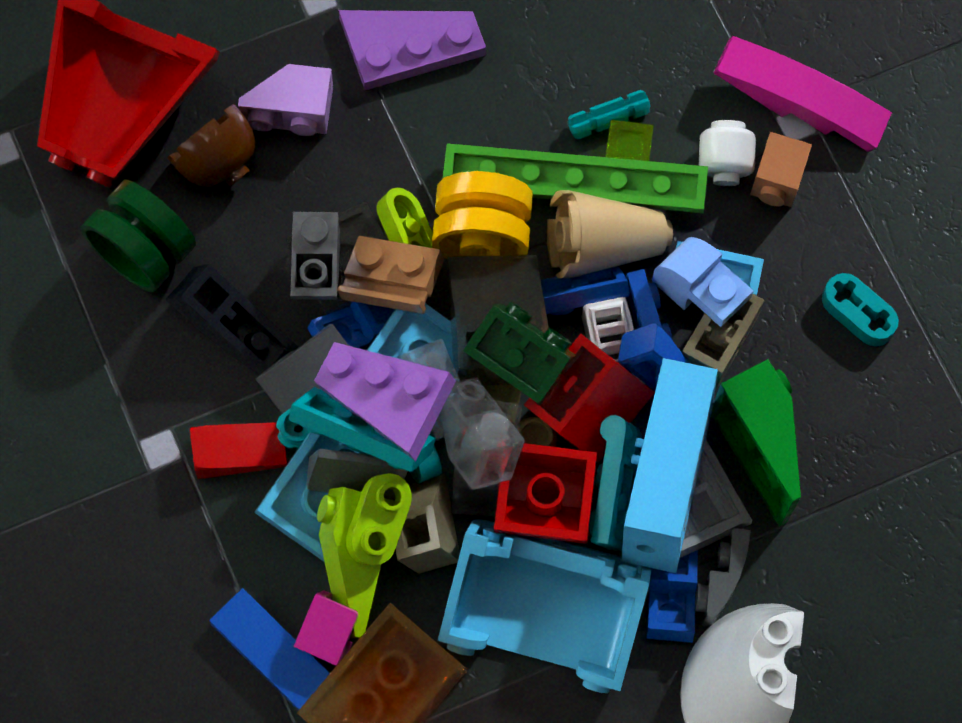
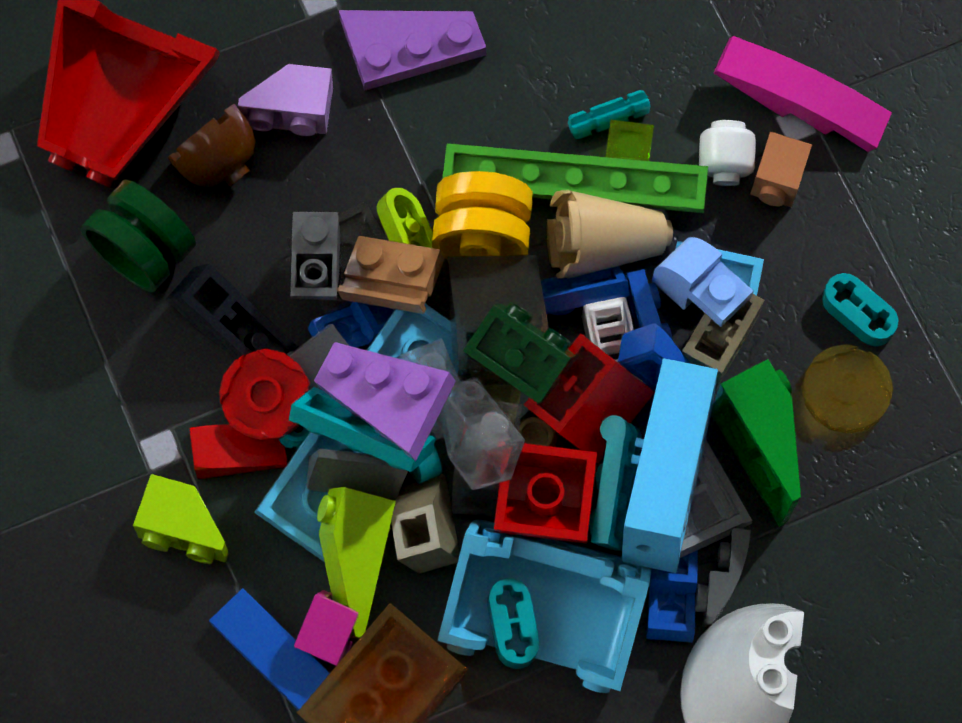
(177, 518): none -> lime slope
(260, 393): none -> red tile
(378, 517): lime plate -> none
(523, 621): none -> teal beam
(847, 389): none -> clear yellow tile

